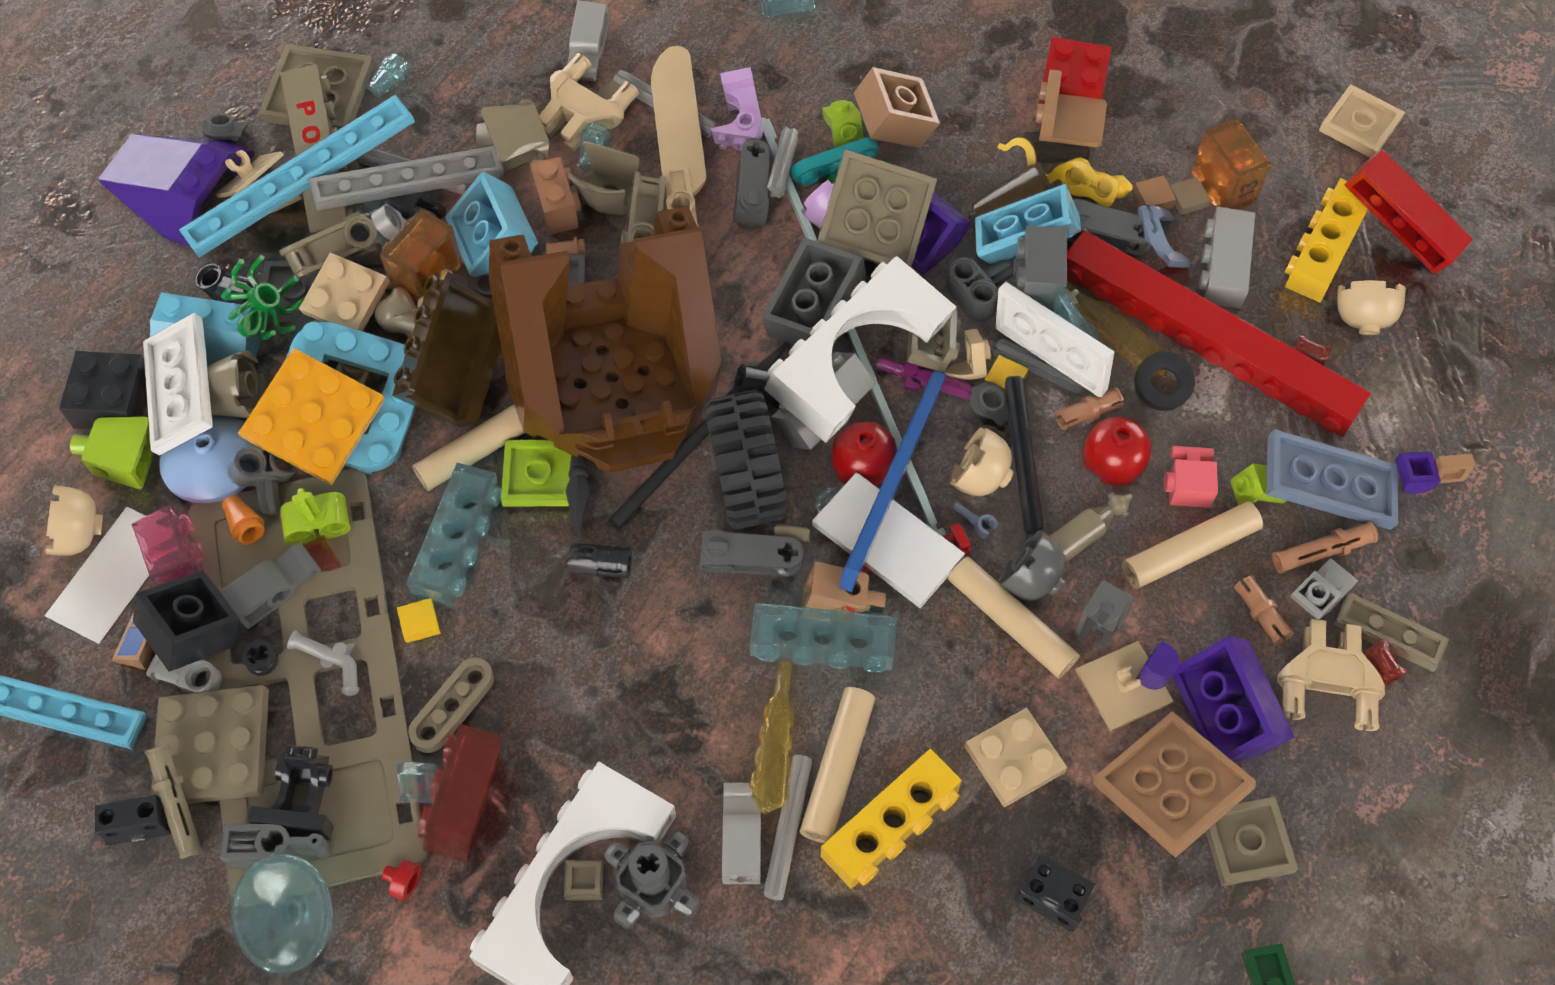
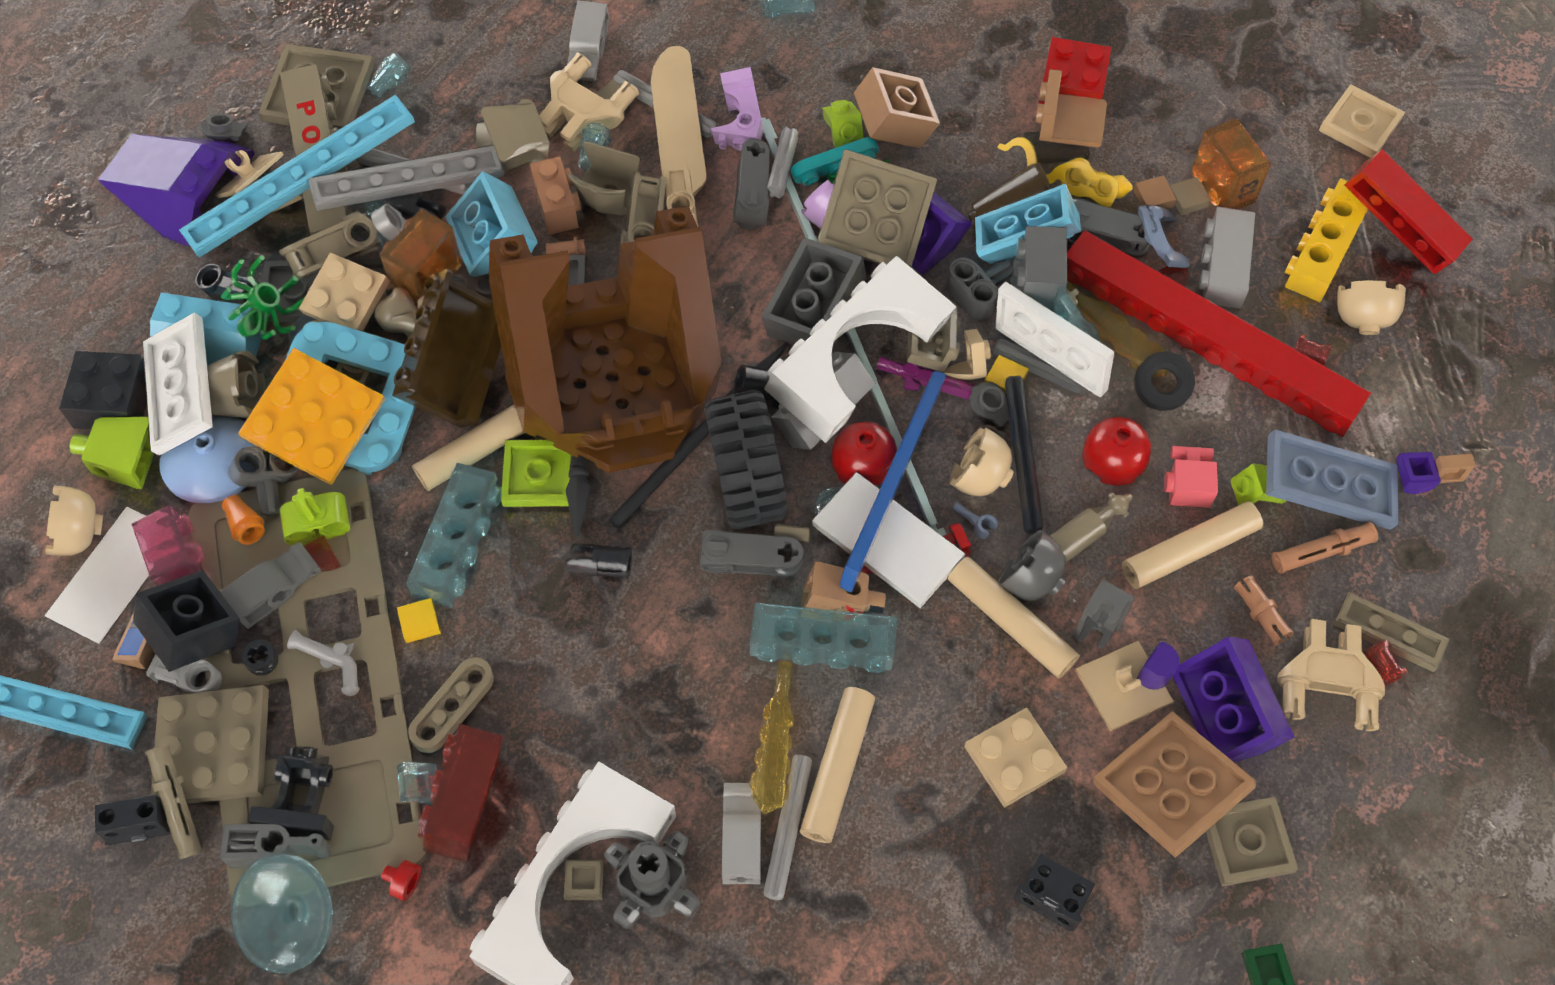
(925, 774): yellow brick -> none
(1089, 408): nougat pin -> none
(1324, 589): light grey slope -> none

